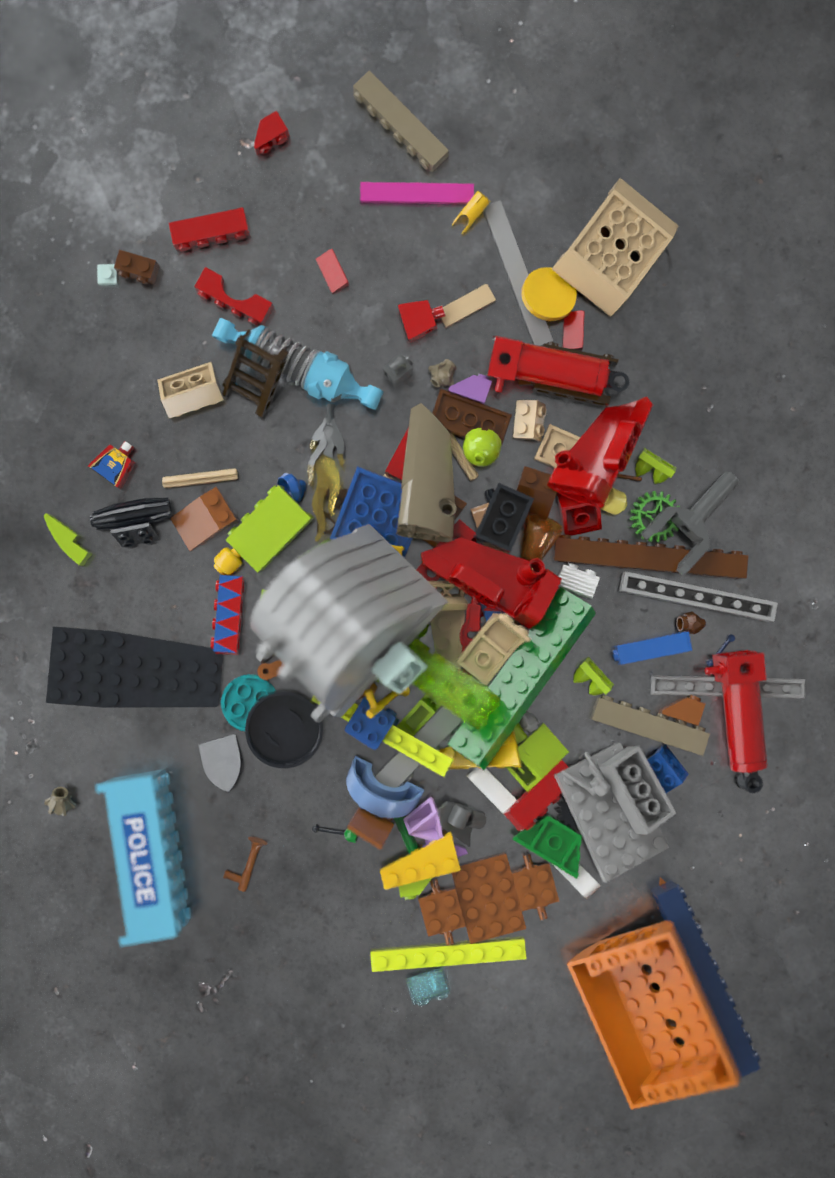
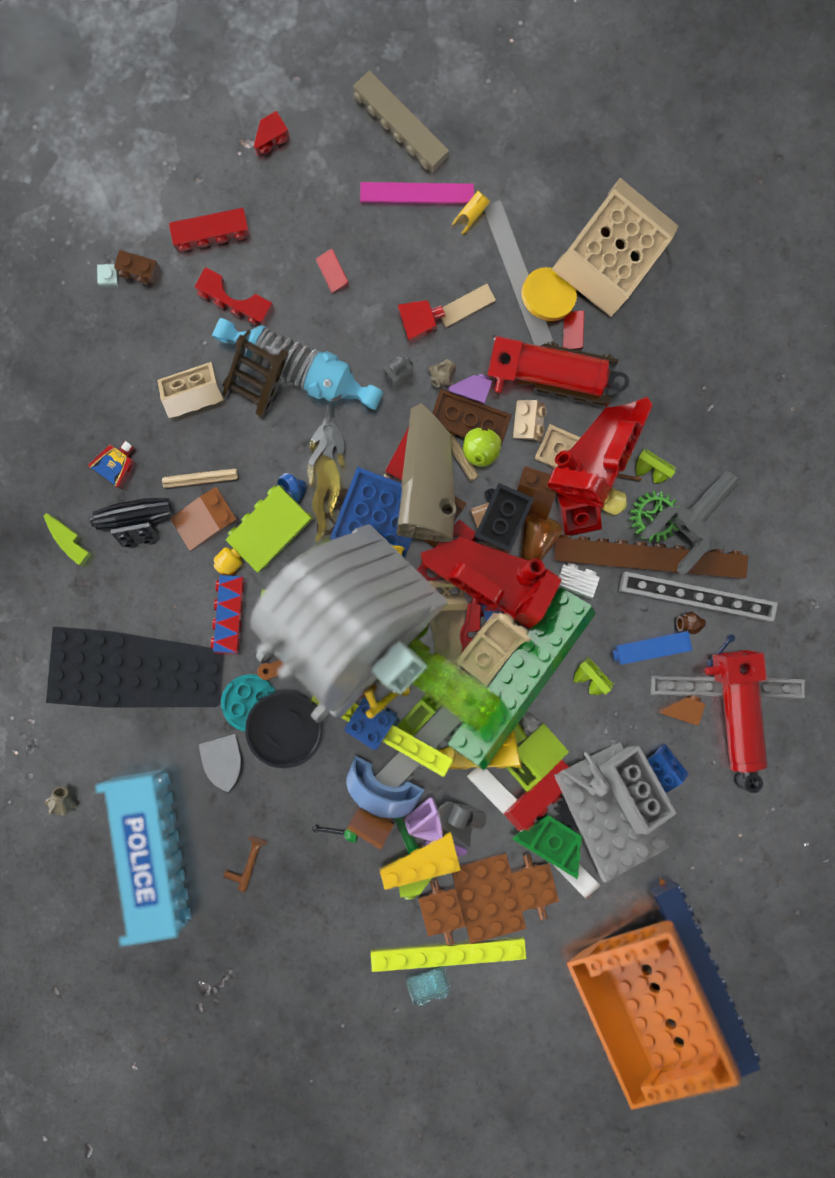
(650, 726): dark tan brick -> none

